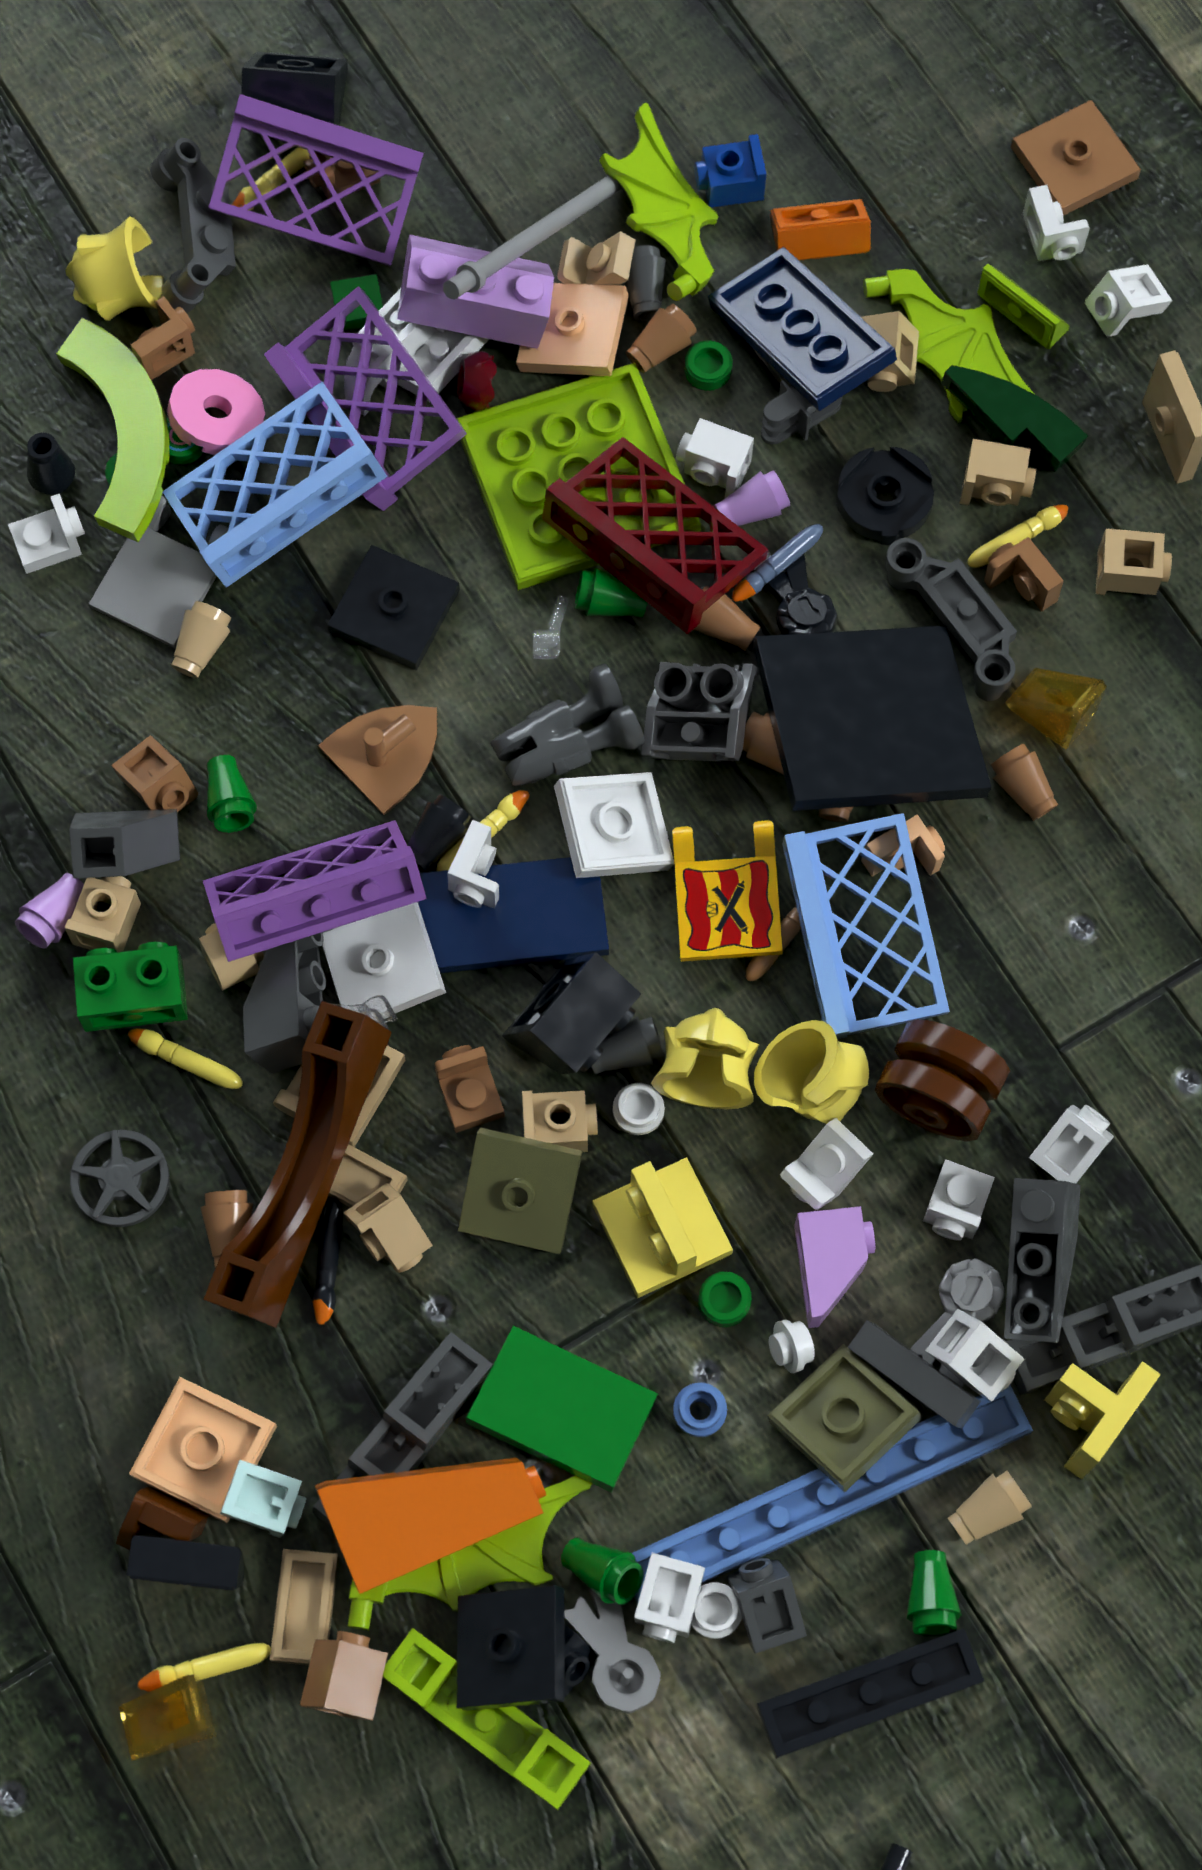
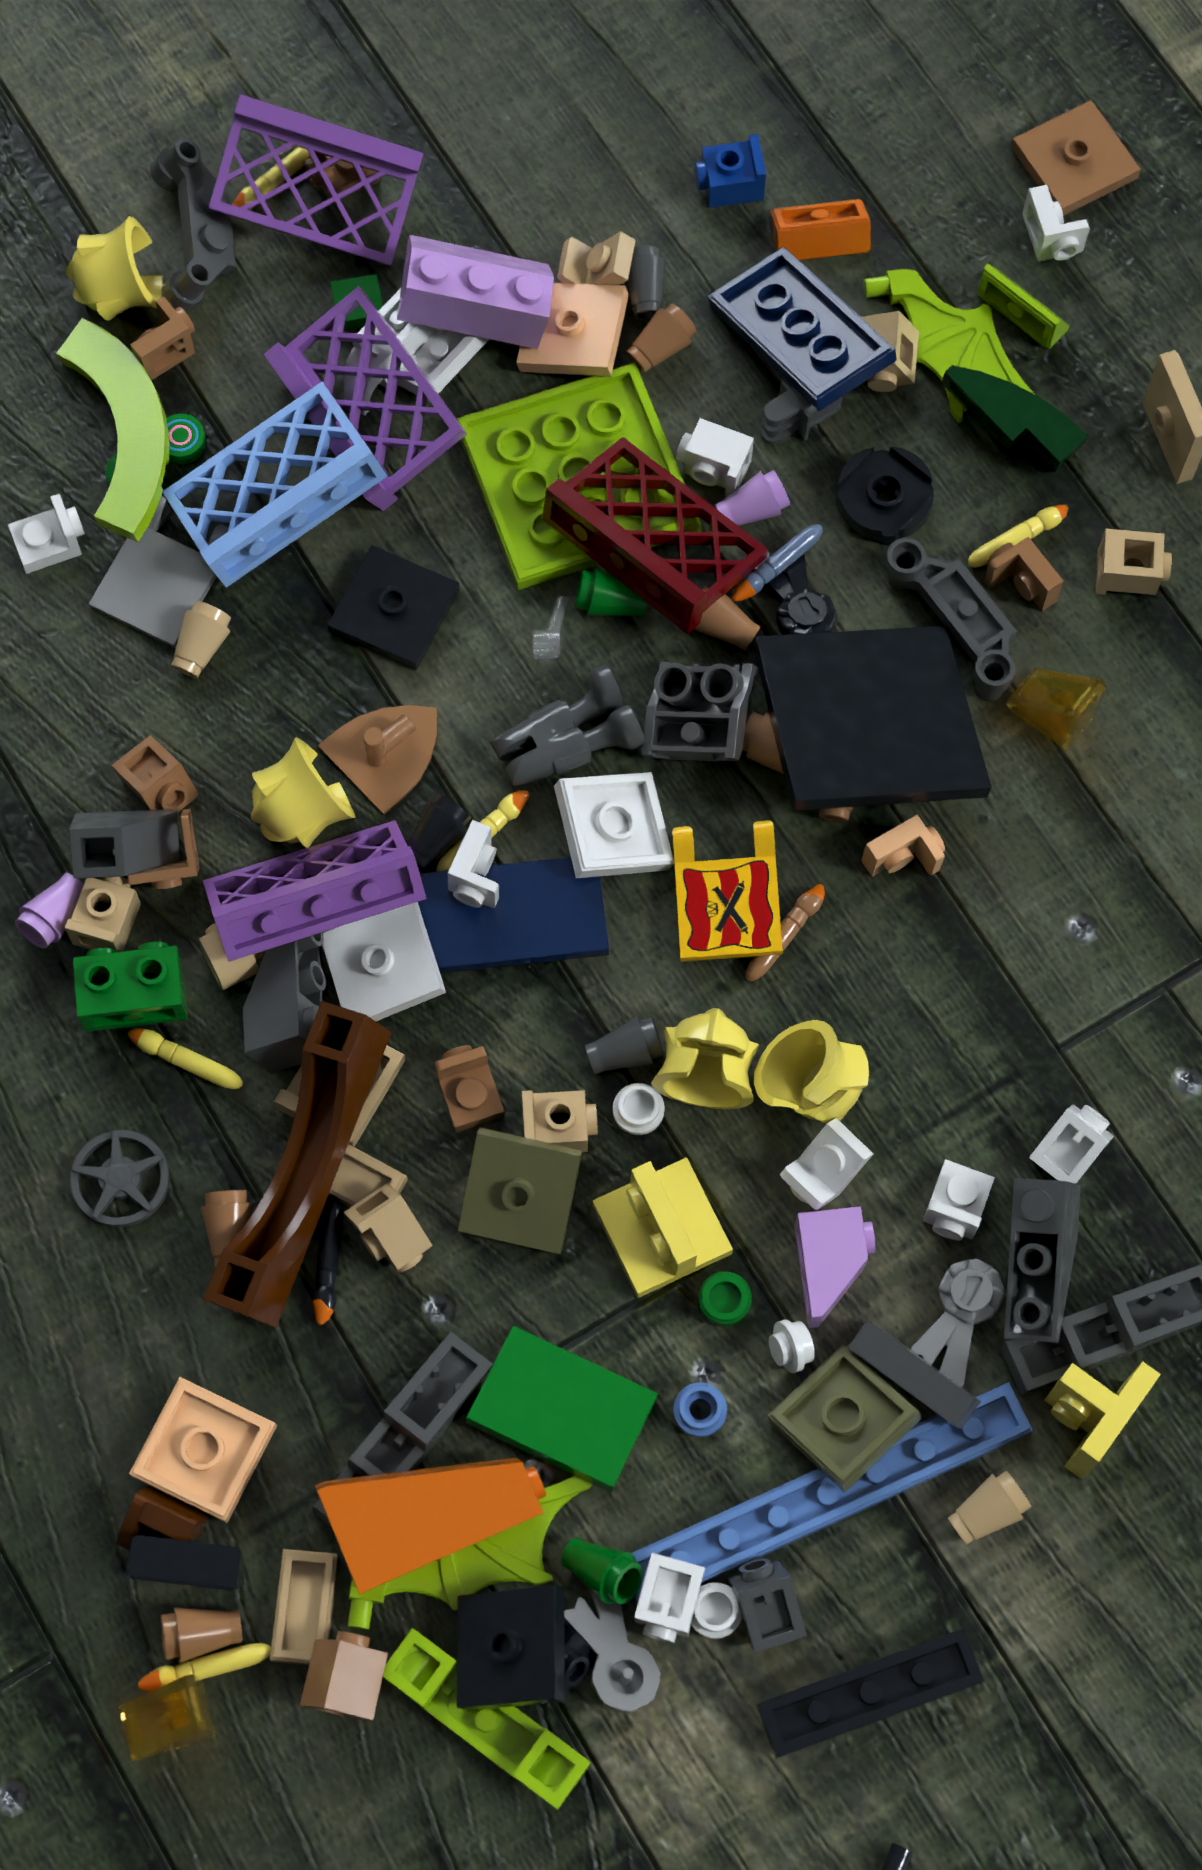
(48, 465): black cone -> none
(170, 874): none -> medium nougat bracket
(198, 1631): none -> medium nougat cone
(219, 390): bright pink tile -> none
(228, 799): green cone -> none
(263, 1499): light aqua bracket -> none
(294, 800): none -> light yellow helmet
(297, 83): black slope -> none
(376, 1008): clear hand -> none
(473, 275): light grey bar -> none
(475, 380): dark red plate -> none
(574, 1014): black slope -> none
(664, 205): lime animal -> none
(708, 365): green tile -> none
(820, 932): light blue fence -> none
(932, 1596): green cone -> none
(942, 1080): reddish brown wheel -> none
(975, 1355): white brick -> none
(997, 474): tan brick -> none
(1025, 781): medium nougat cone -> none
(1126, 295): white bracket -> none

